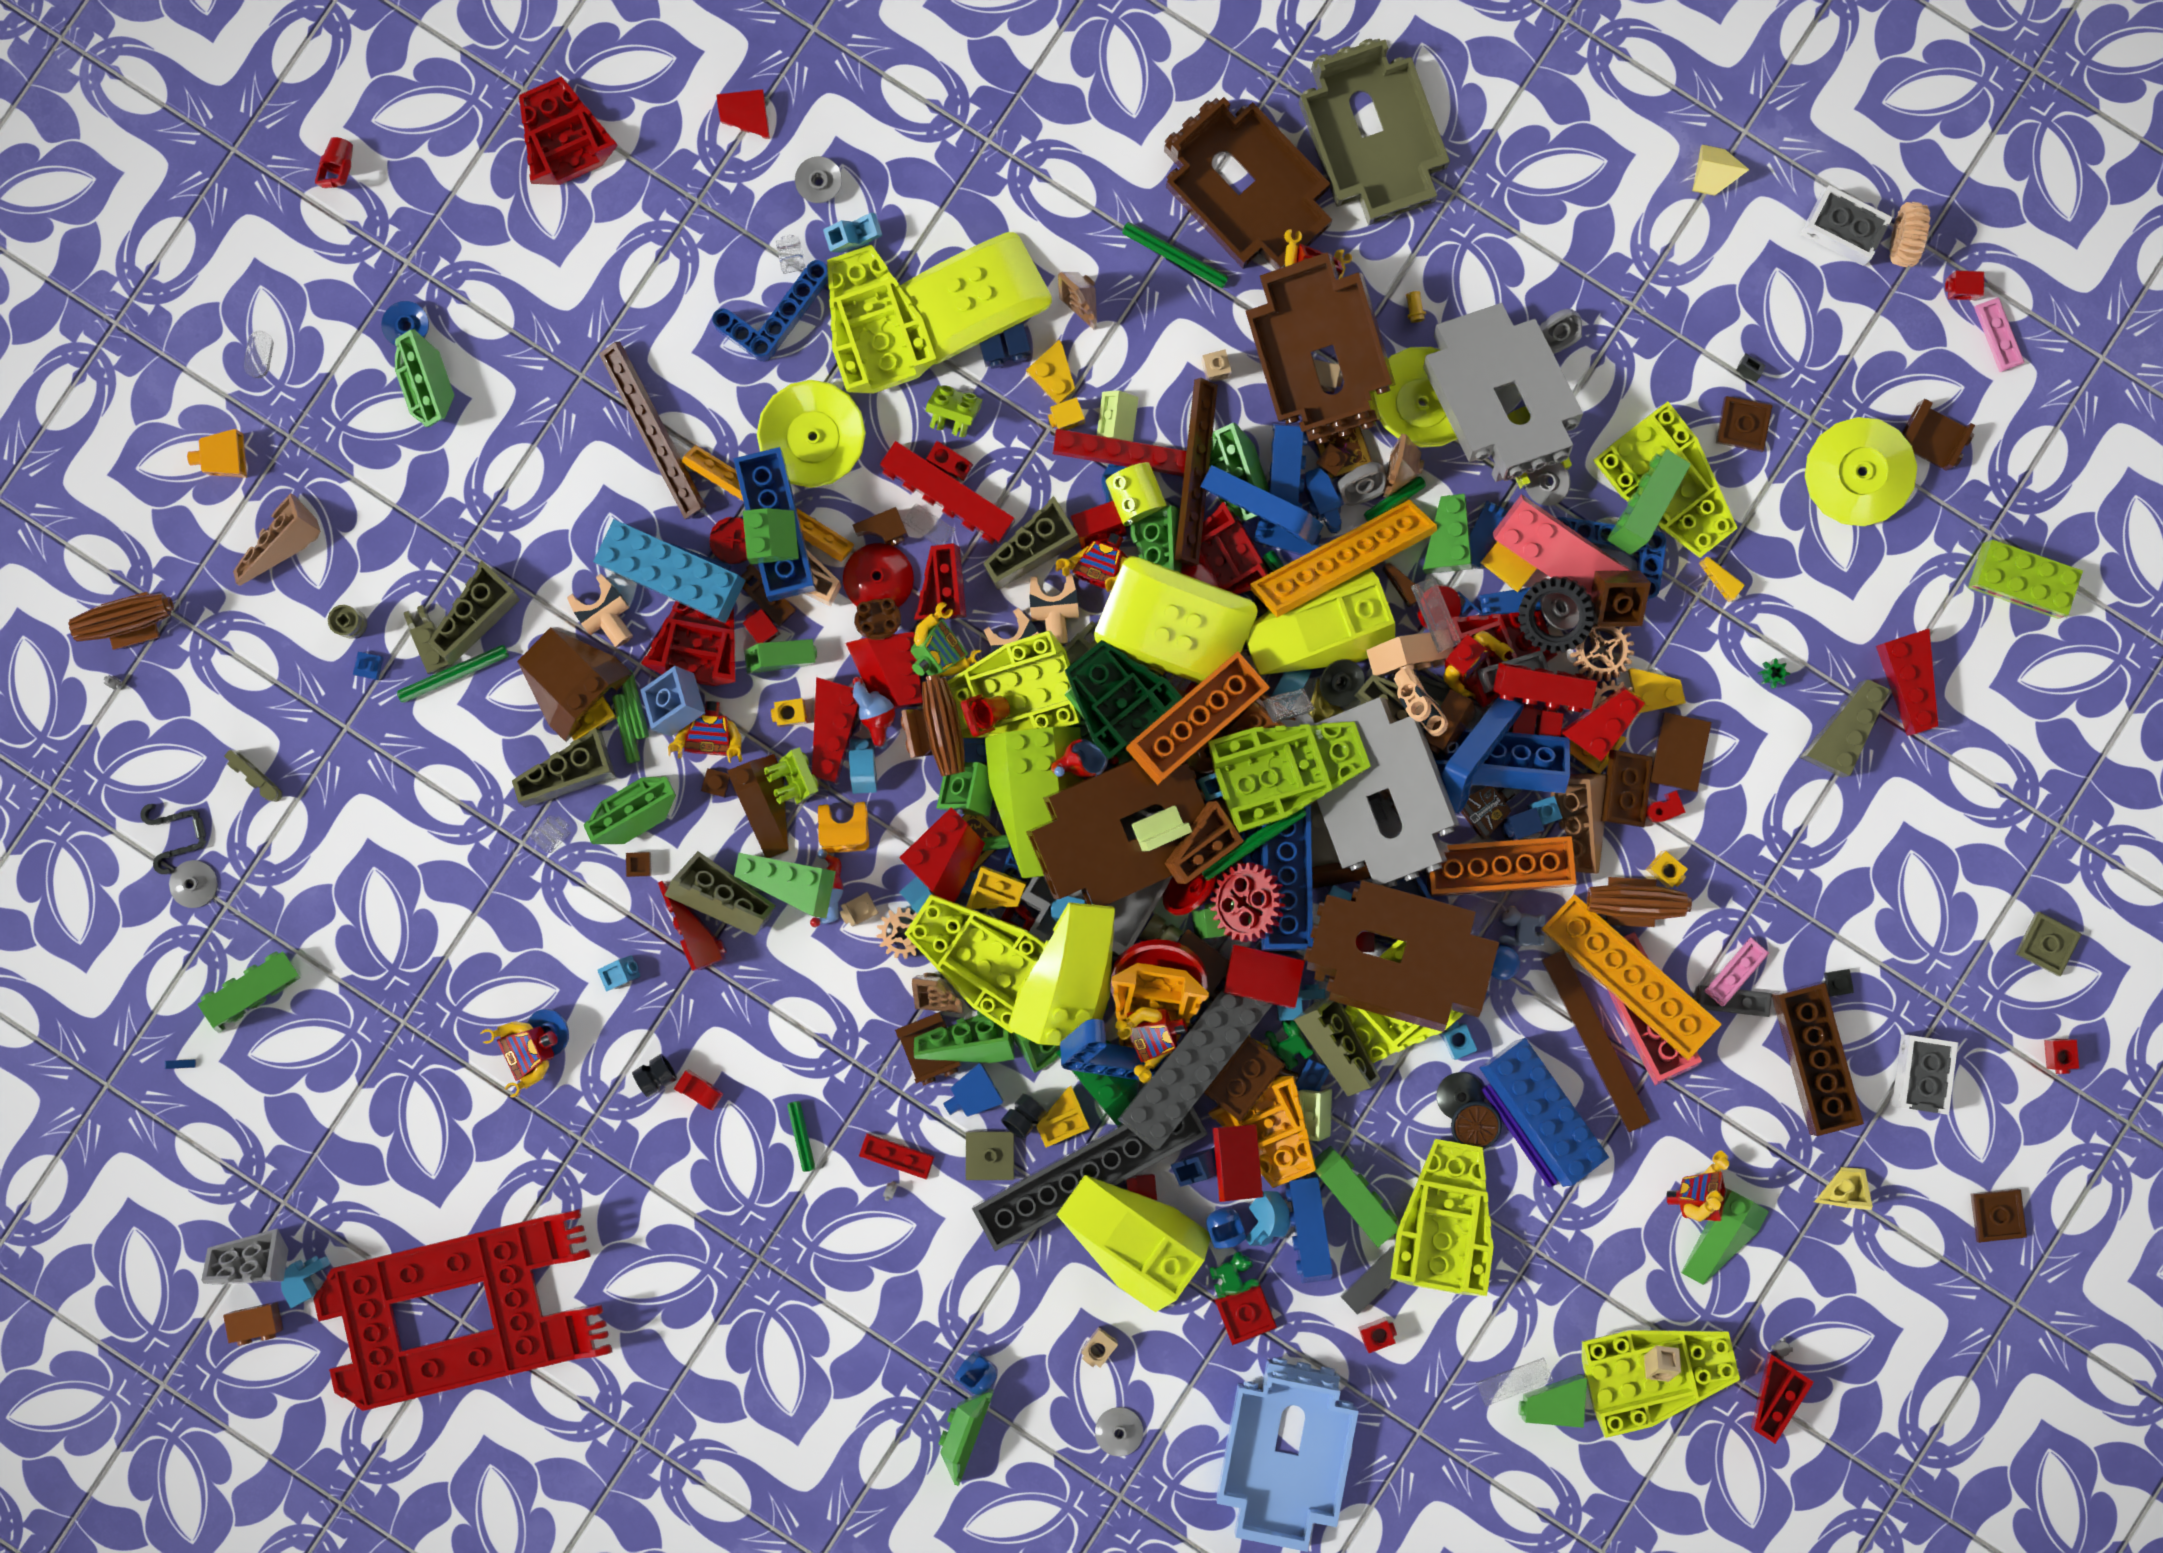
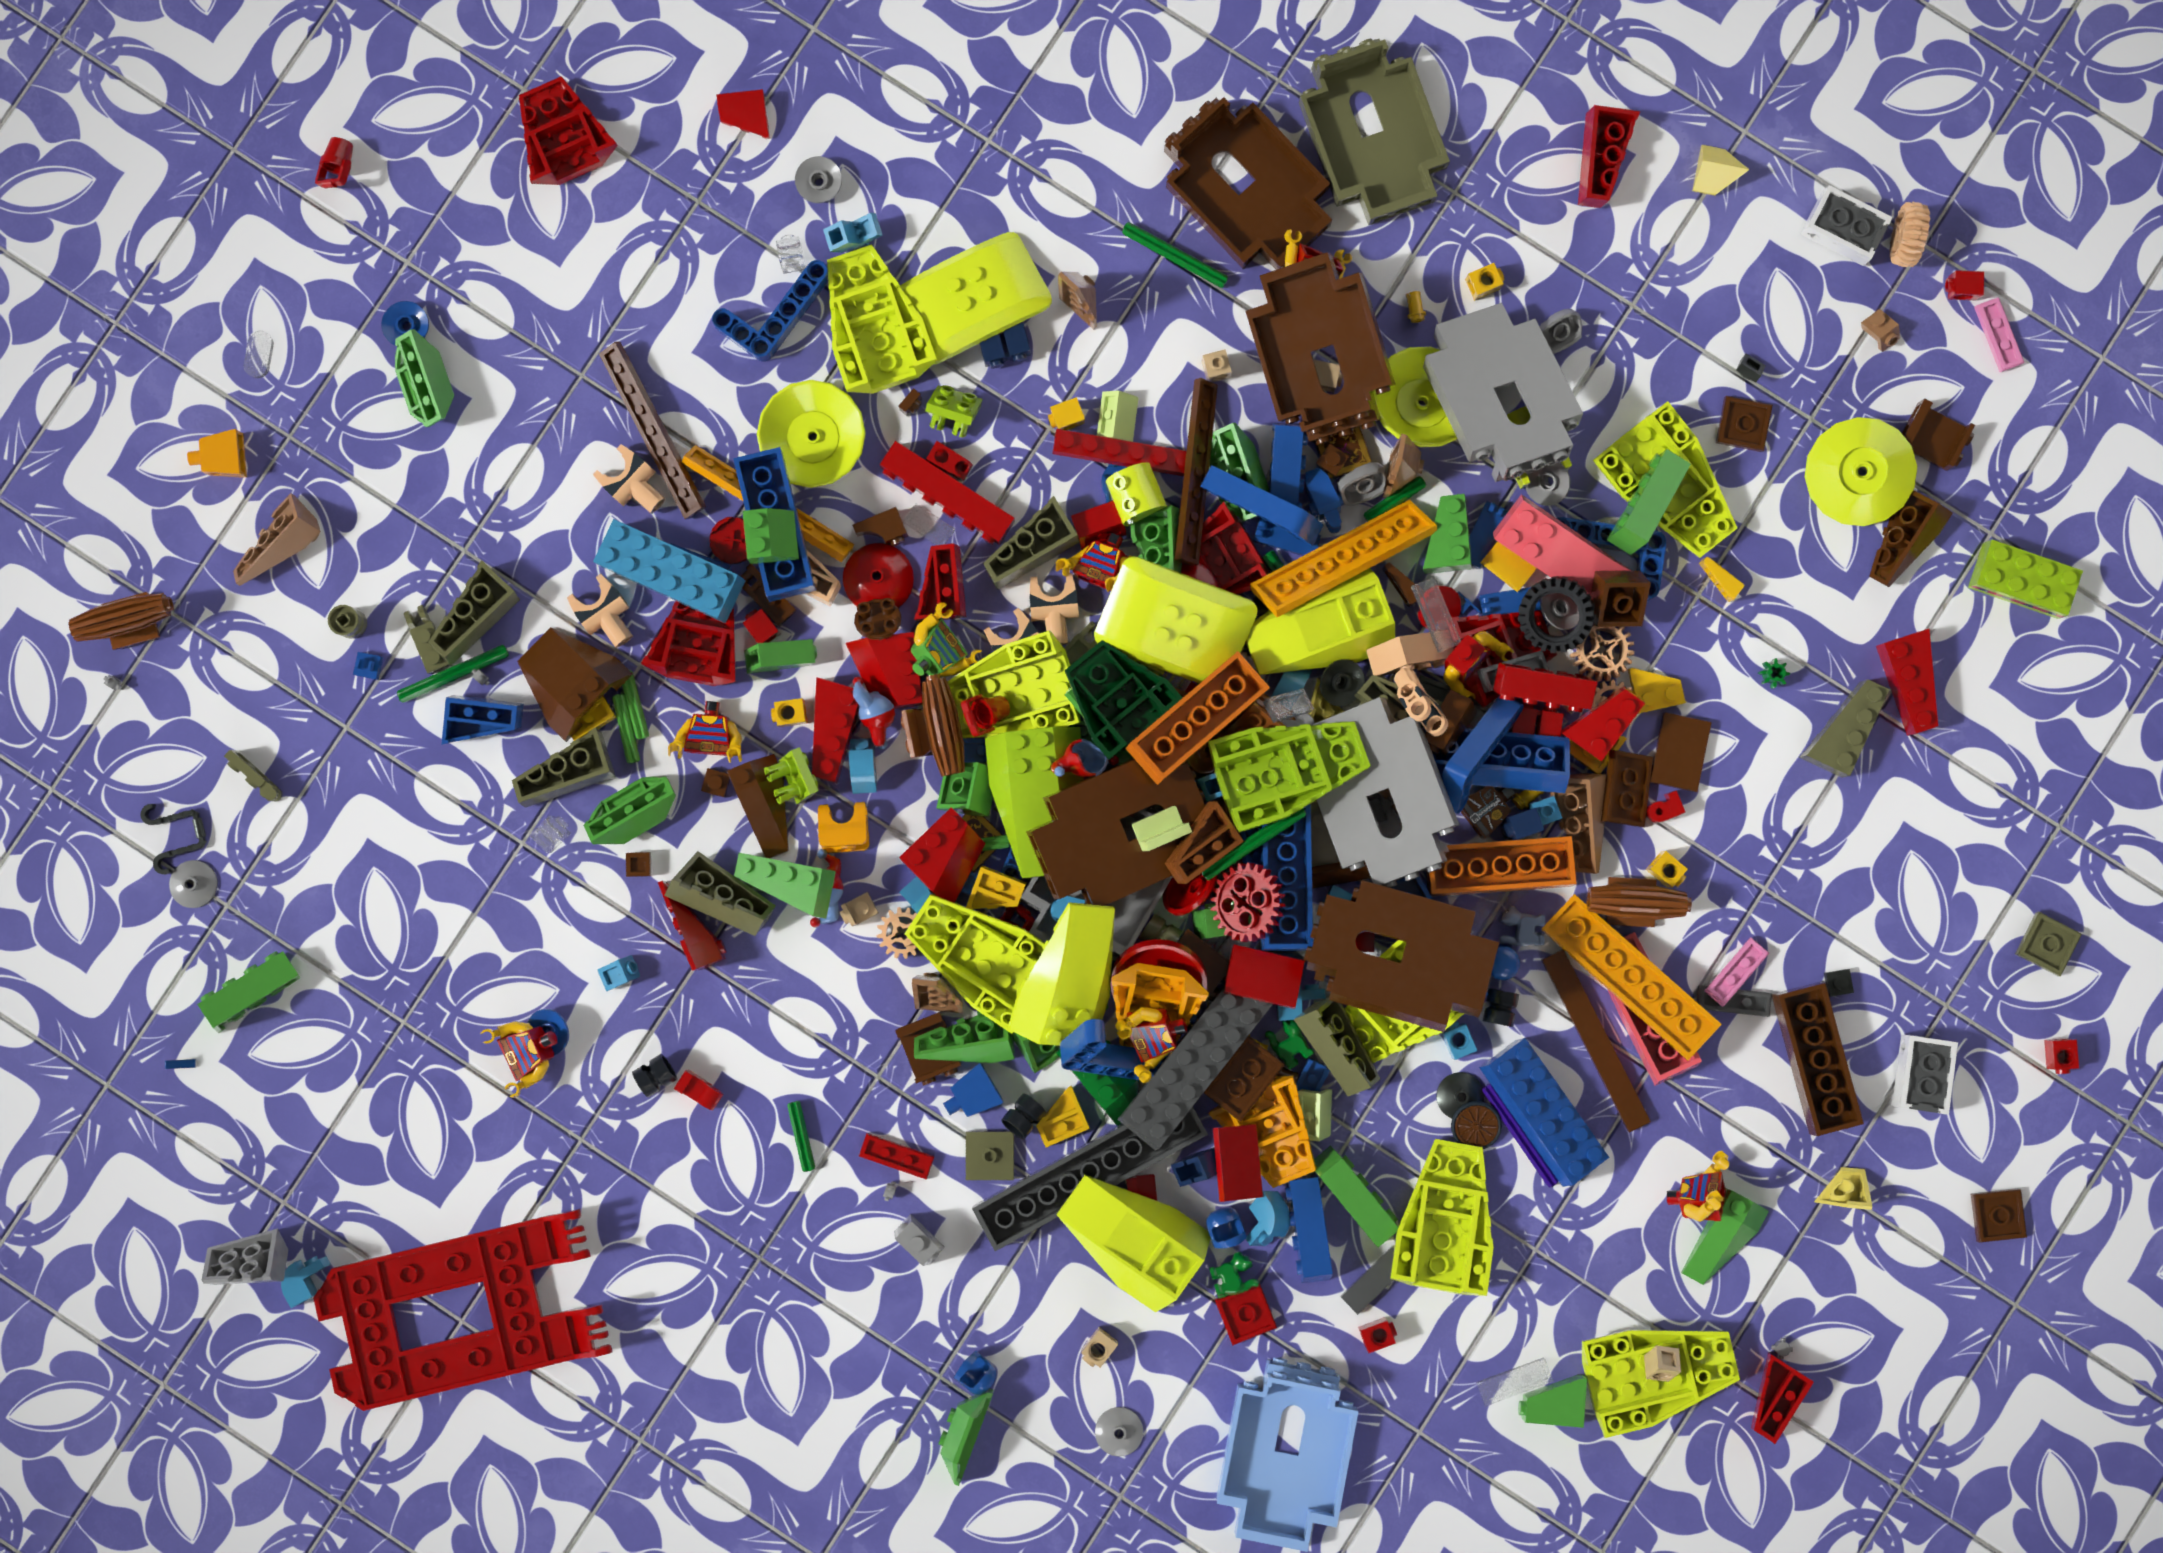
(253, 1322): dark orange brick -> none
(478, 717): none -> blue wedge
(480, 677): none -> light grey piece
(632, 482): none -> light nougat connector
(672, 701): medium blue brick -> none
(911, 403): none -> reddish brown plate
(918, 1241): none -> light grey torso
(1053, 373): yellow wing -> none
(1480, 290): none -> yellow brick
(1500, 1007): none -> black wheel
(1525, 797): none -> yellow pin
(1604, 148): none -> red wedge
(1882, 329): none -> medium nougat bracket
(1908, 536): none -> reddish brown wedge

